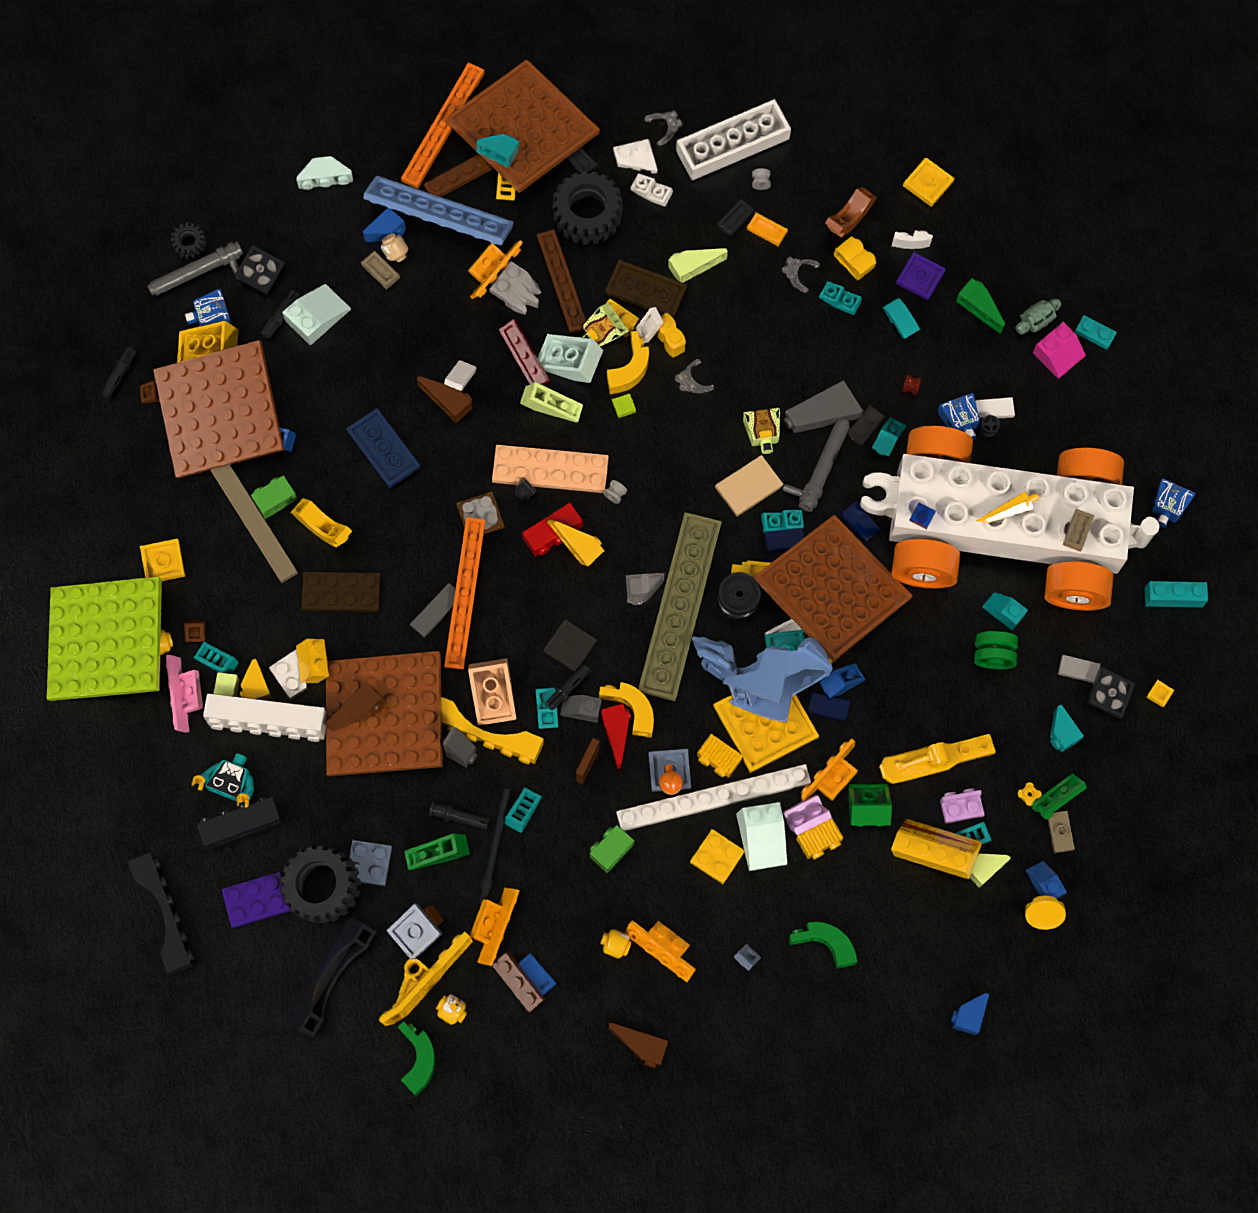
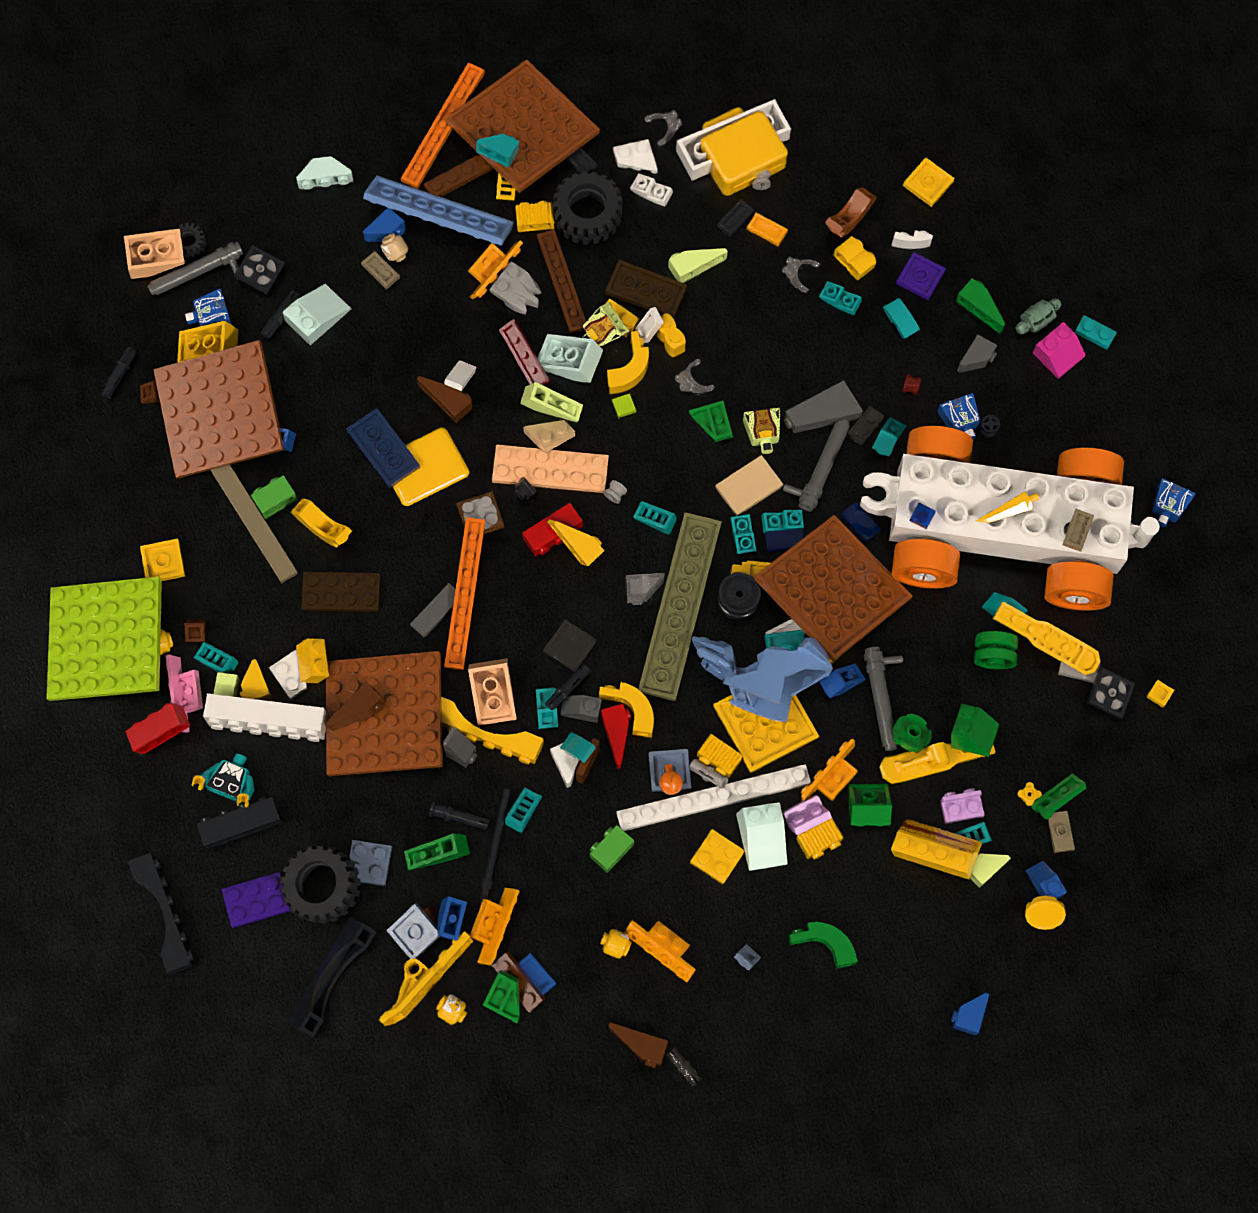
(153, 252): none -> light nougat slope
(157, 728): none -> red brick
(424, 1066): green arch -> none
(439, 467): none -> yellow piece
(450, 918): none -> blue slope
(504, 996): none -> green wing
(534, 216): none -> yellow brick
(549, 434): none -> tan wing
(565, 763): none -> white slope
(577, 747): none -> teal slope
(666, 528): none -> teal slope
(684, 1066): none -> clear smoke pin
(708, 773): none -> light grey pin
(713, 420): none -> green wing
(742, 150): none -> yellow piece
(743, 534): none -> teal slope
(828, 707): clear blue tile -> none
(875, 668): none -> dark grey cylinder
(905, 739): none -> green plate
(974, 731): none -> green slope
(978, 355): none -> dark grey slope
(998, 407): white tile -> none
(1050, 639): none -> yellow piece
(1064, 730): teal slope -> none
(1176, 594): teal brick -> none

